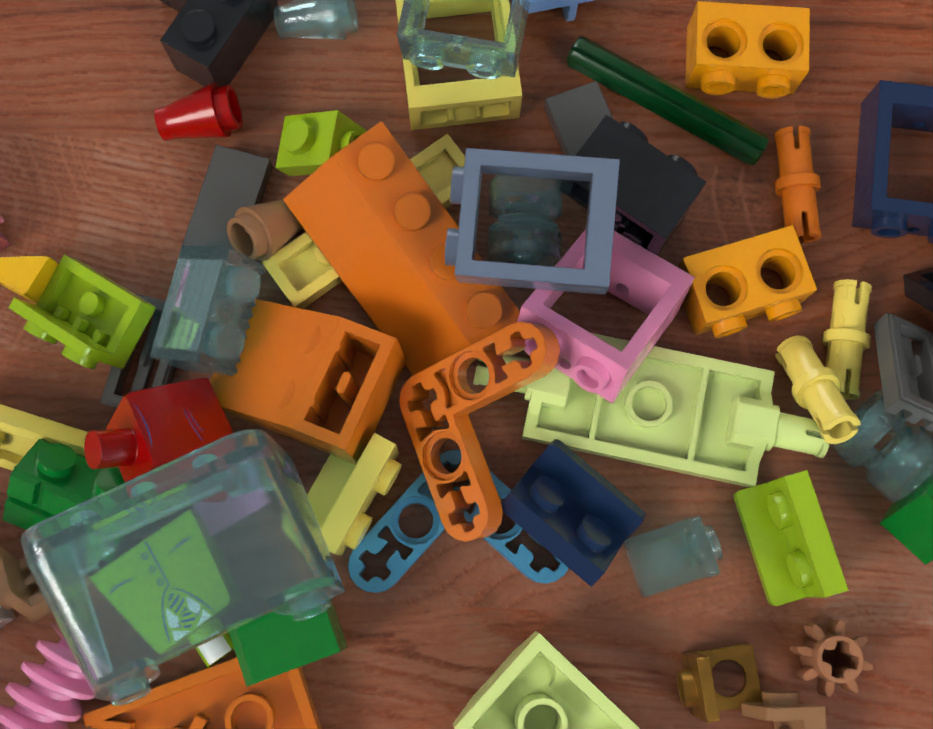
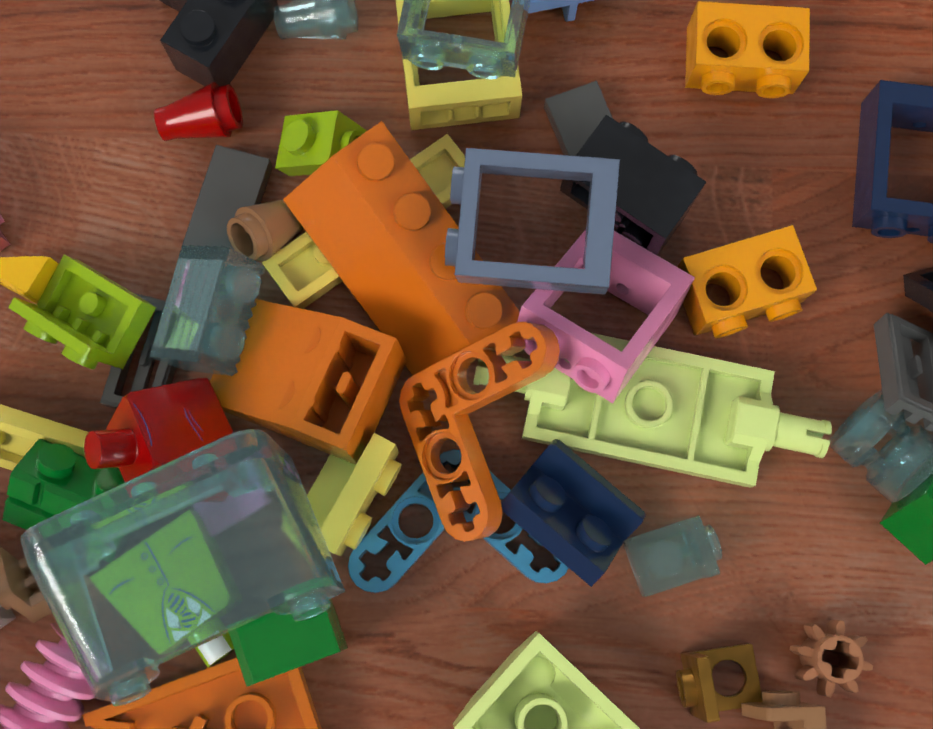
(524, 220): clear light blue wheel -> none
(667, 100): dark green axle -> none
(789, 540): lime bracket -> none
(798, 182): orange pin -> none
(817, 390): light yellow pin -> none
(848, 334): light yellow pin -> none

